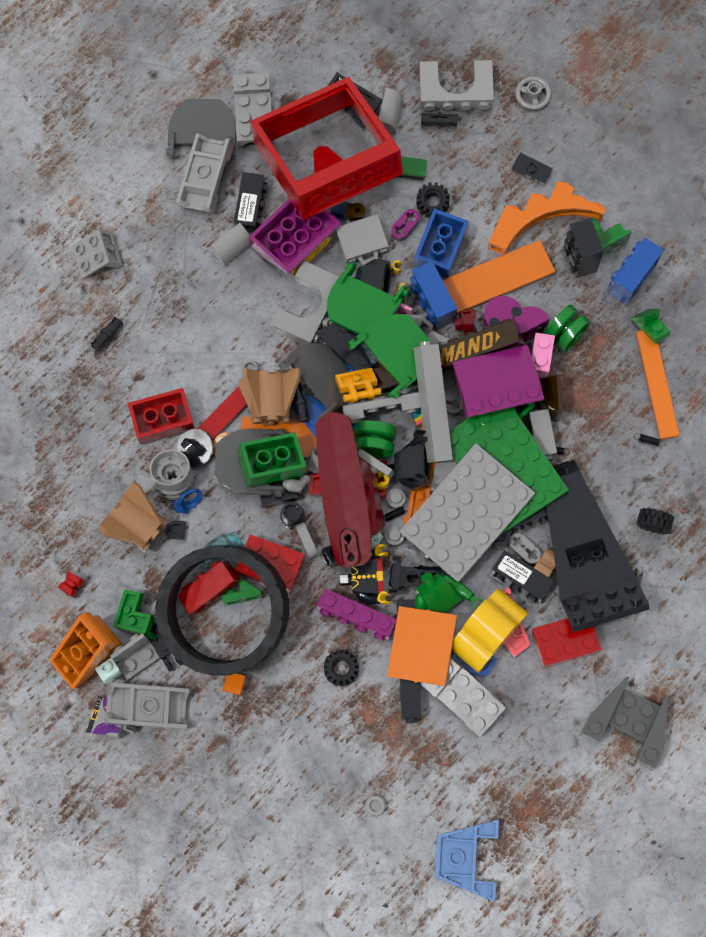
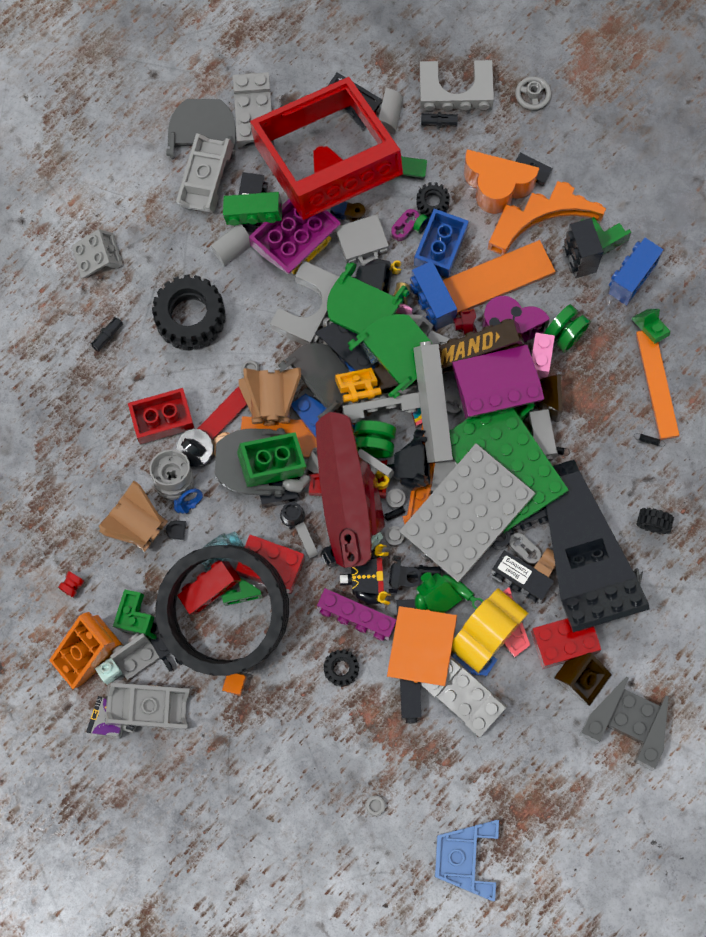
(182, 290): none -> black tyre
(252, 208): none -> green brick
(299, 403): black pin -> none
(421, 223): none -> green tile
(498, 180): none -> orange brick
(583, 677): none -> dark brown slope

